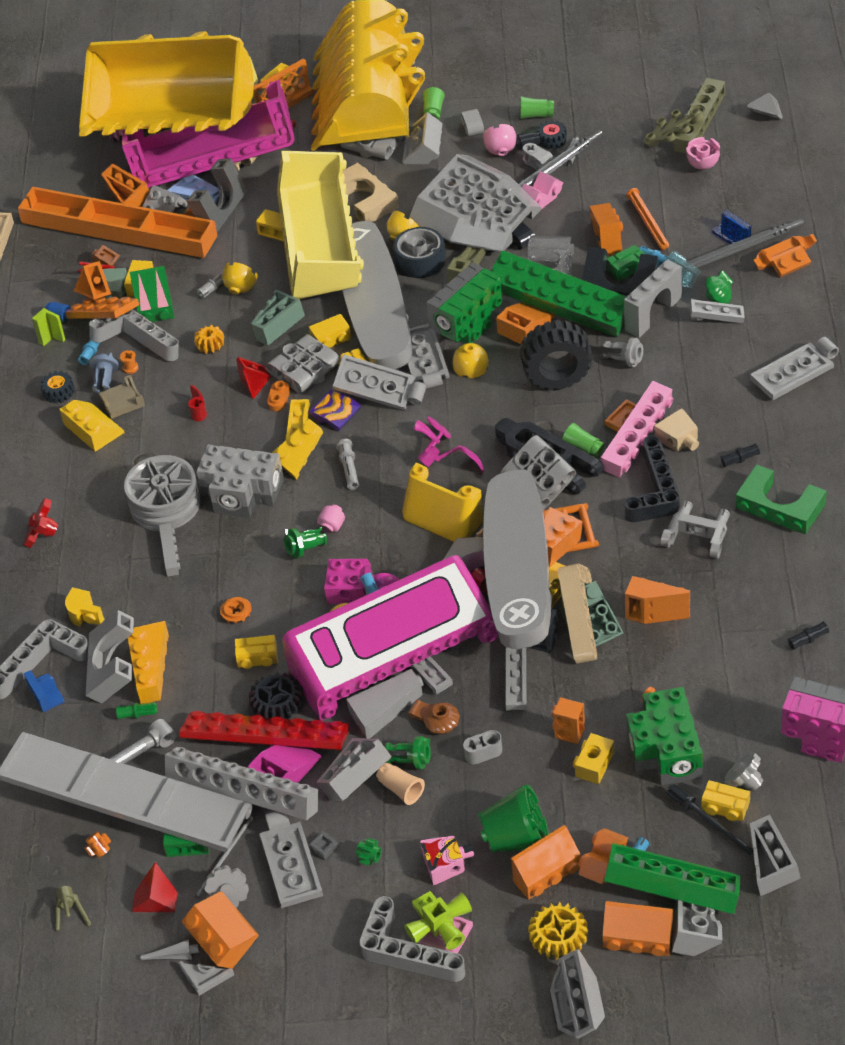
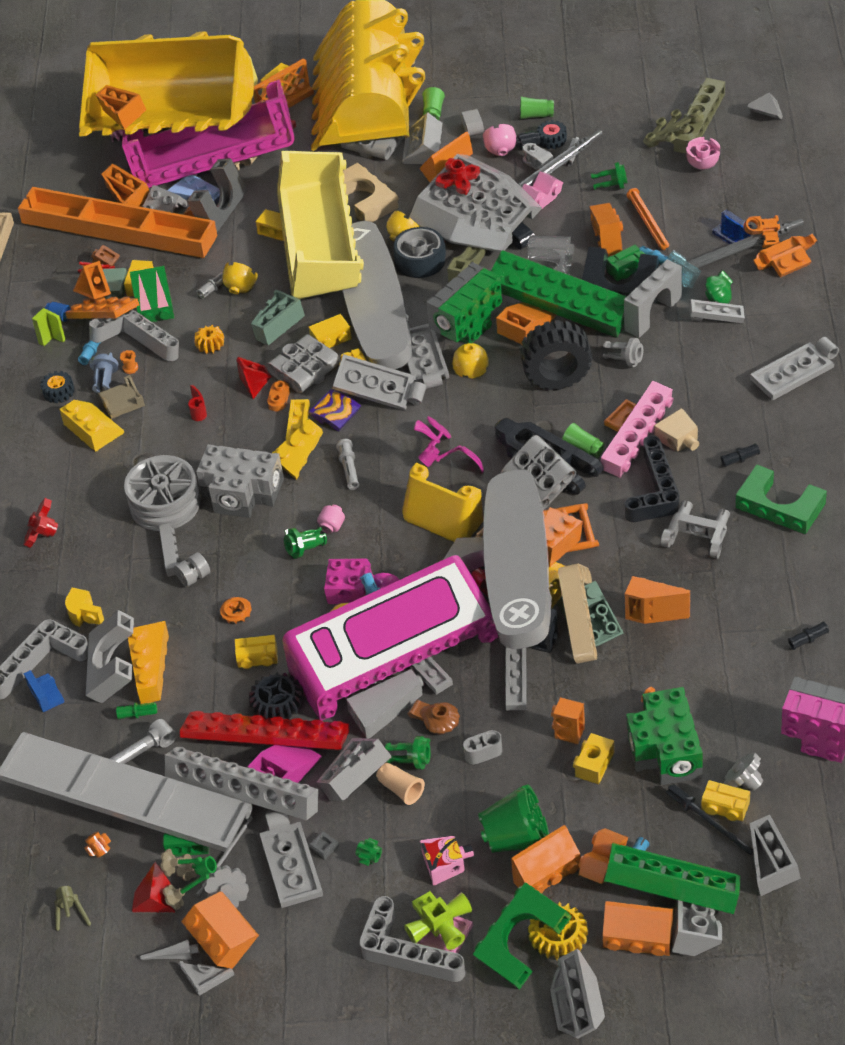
(121, 105): none -> orange wedge
(187, 869): none -> dark tan plant
(193, 568): none -> light grey wheel
(437, 161): none -> orange slope
(458, 175): none -> red plant
(526, 904): none -> green arch
(617, 174): none -> green piece
(768, 228): none -> orange piece

